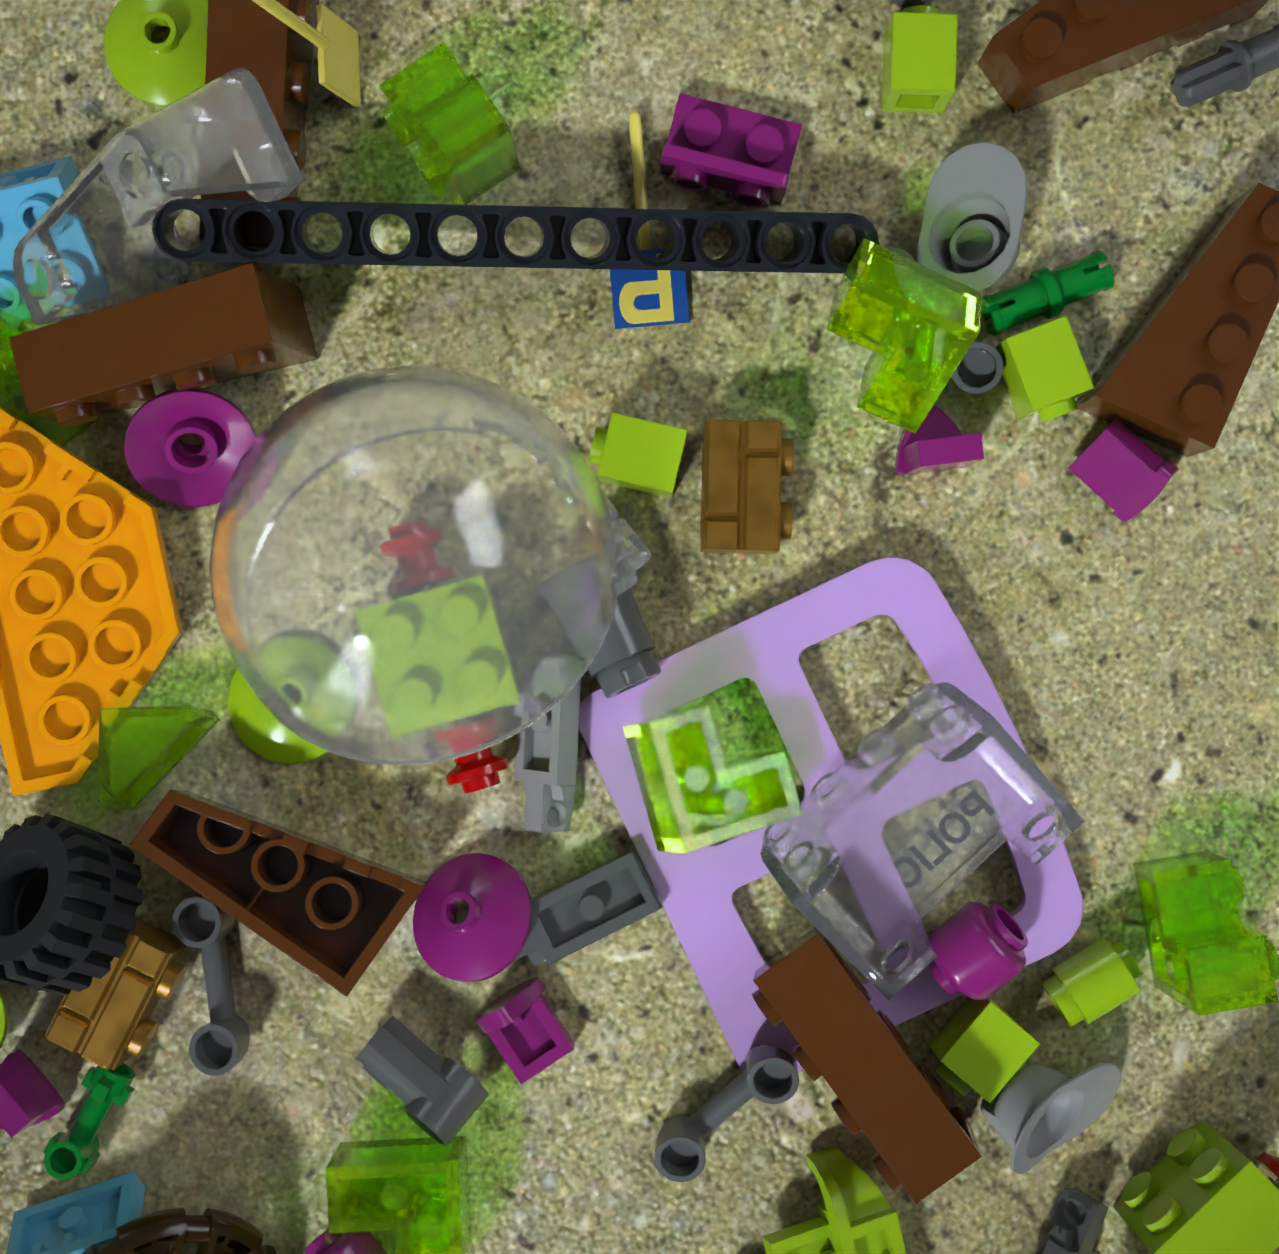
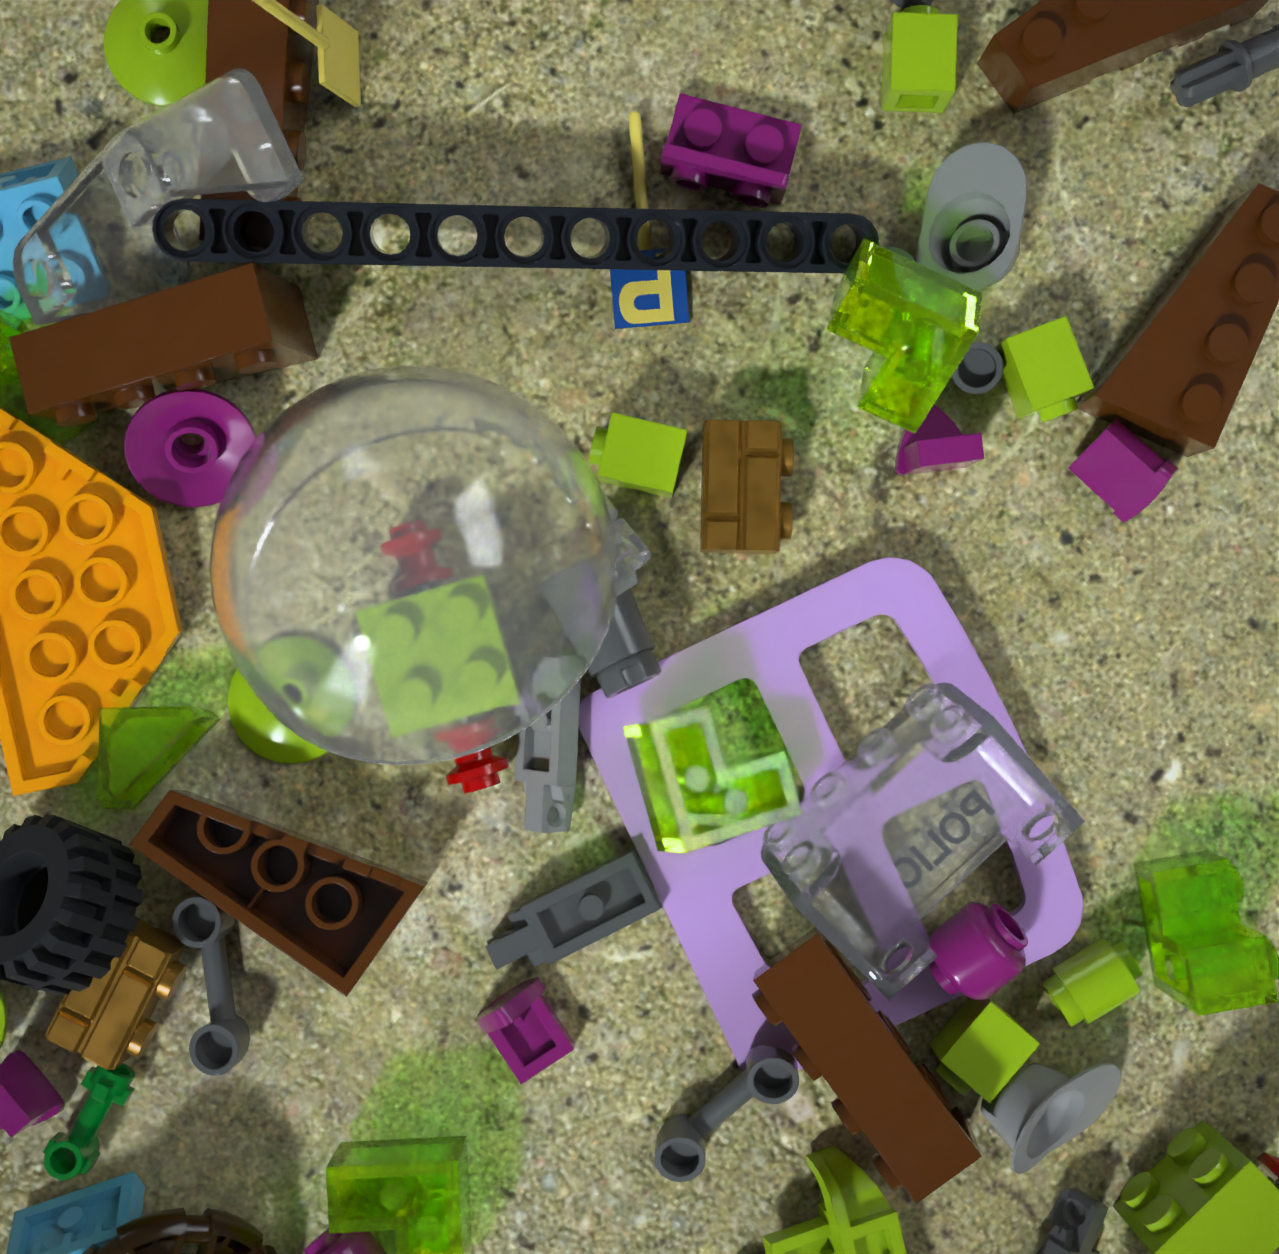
(434, 1090): dark grey piece -> none
(453, 127): clear neon green brick -> none
(495, 924): magenta dish -> none
(1047, 292): green pin -> none

